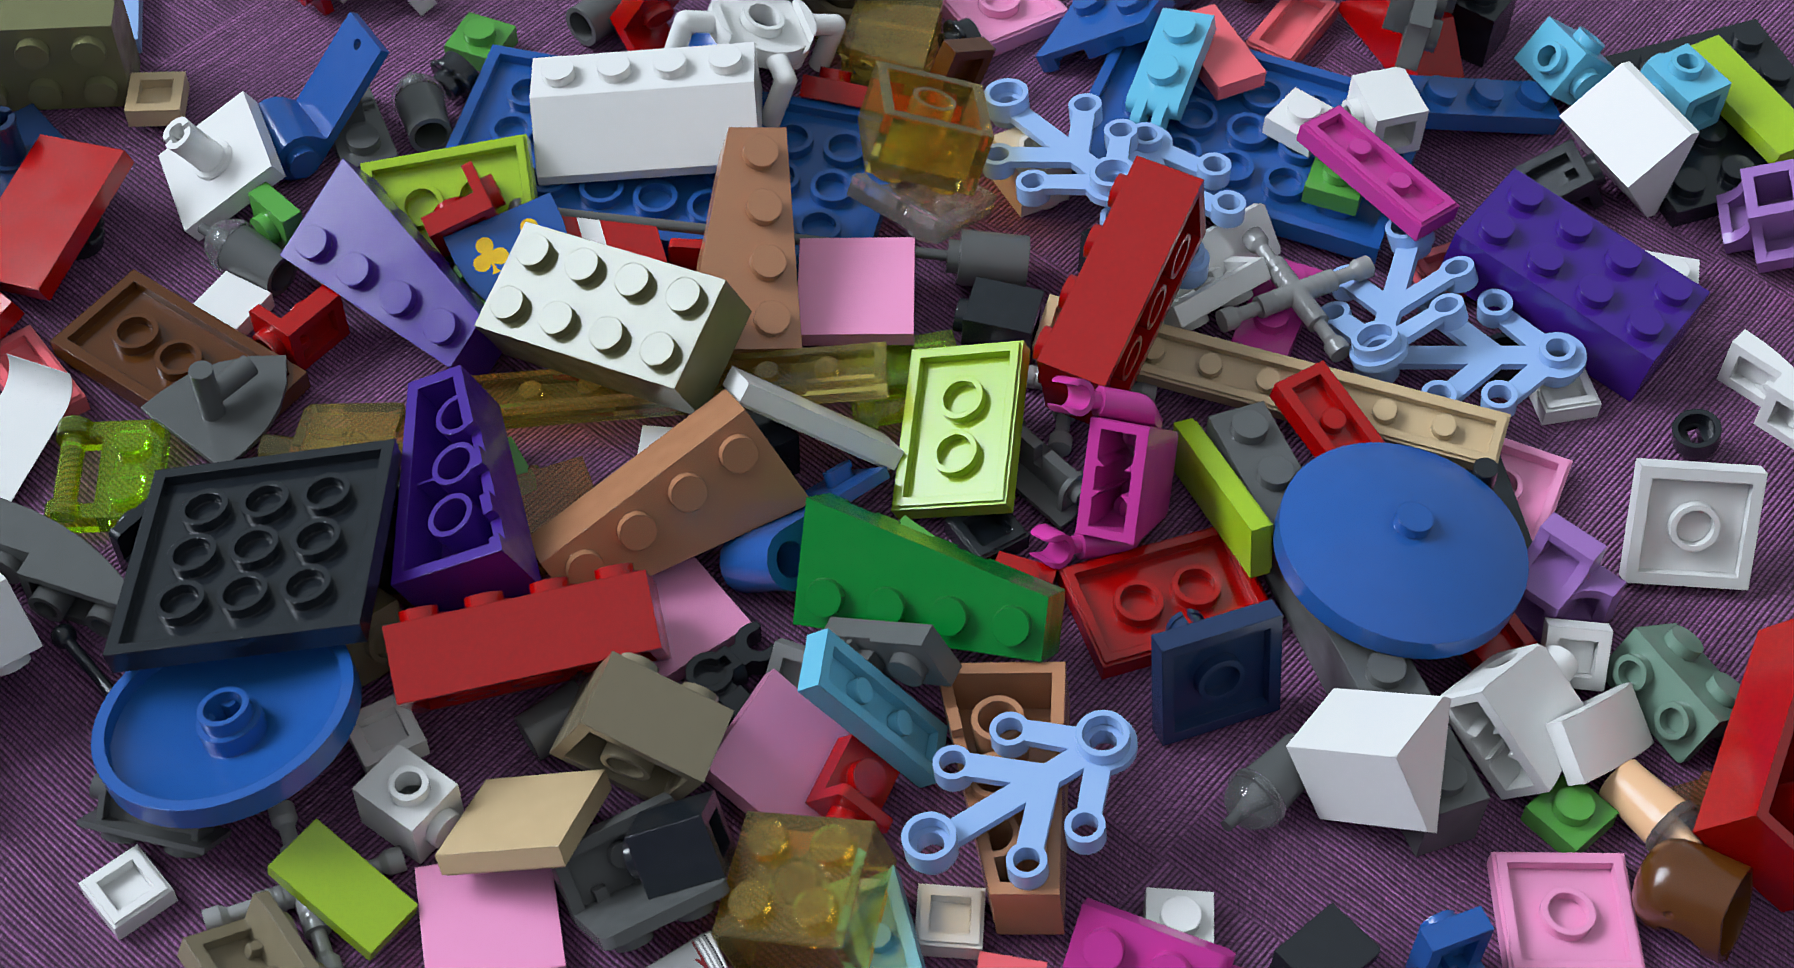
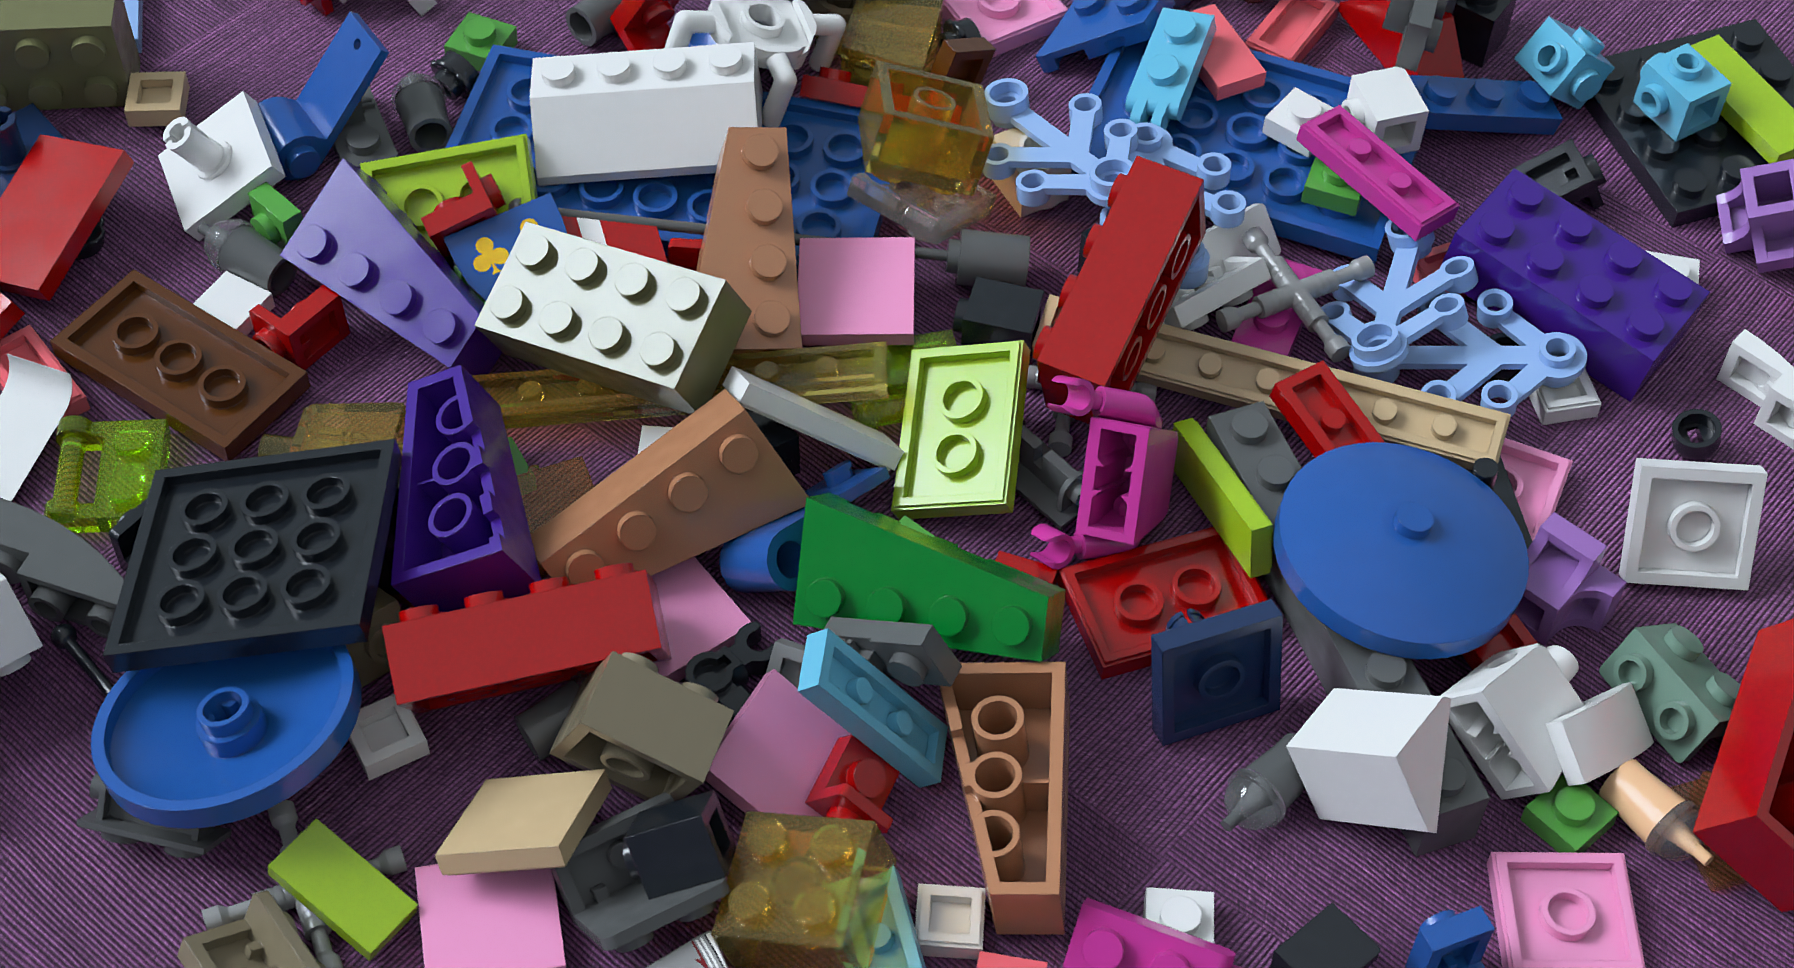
(128, 892): white tile -> none
(223, 405): dark grey shield -> none
(408, 802): white brick -> none
(987, 534): black tile -> none
(1025, 787): light blue plant -> none
(1588, 643): white plate -> none
(1632, 135): white slope -> none
(1692, 892): reddish brown helmet -> none

